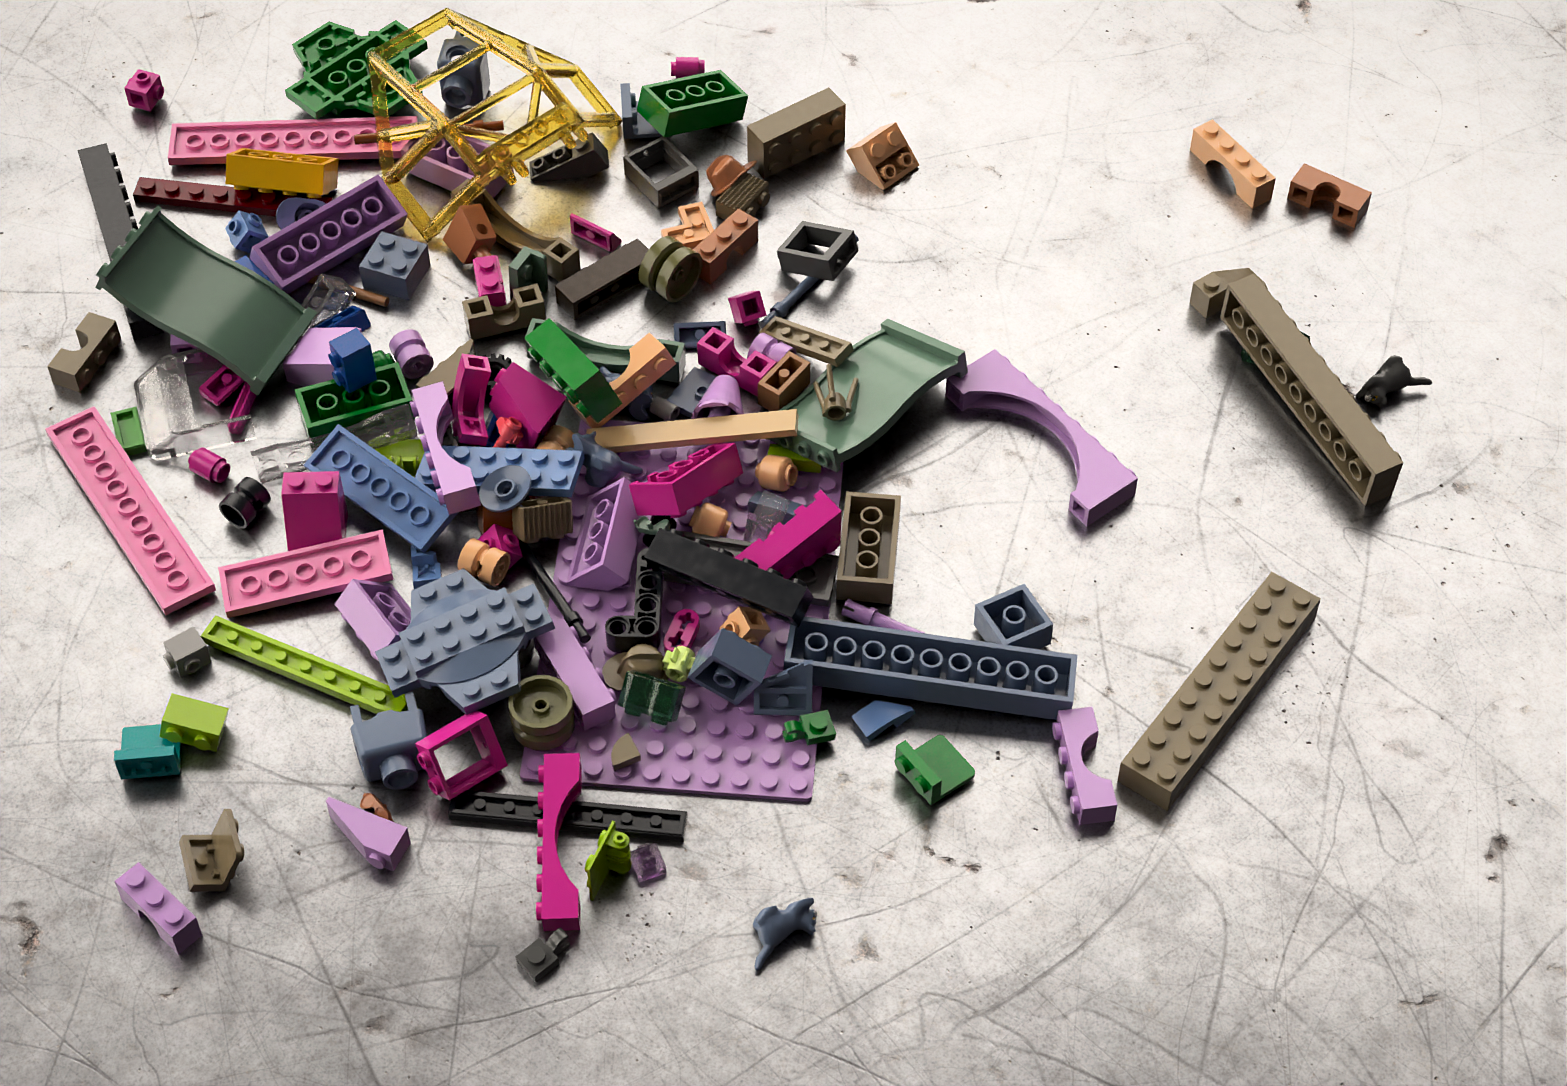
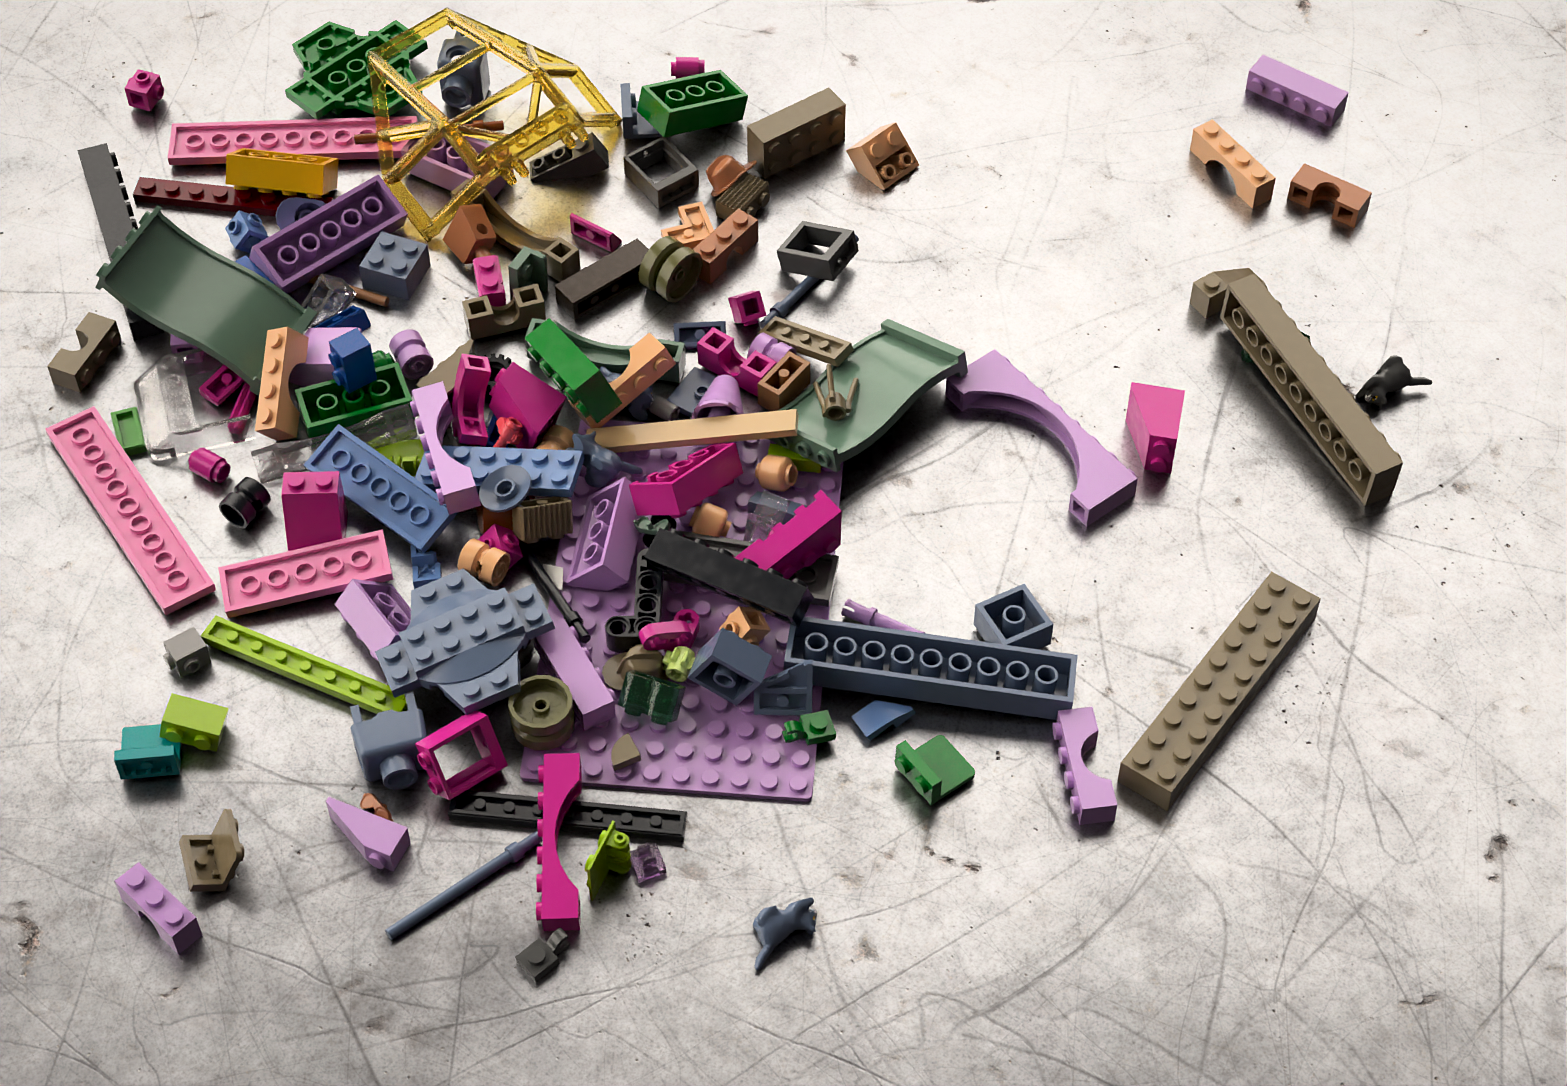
(276, 412): none -> light nougat arch
(513, 853): none -> sand blue bar
(555, 574): none -> white sticker
(665, 635): none -> dark pink beam
(868, 547): dark tan brick -> none
(1154, 424): none -> slope
(1297, 90): none -> lavender brick

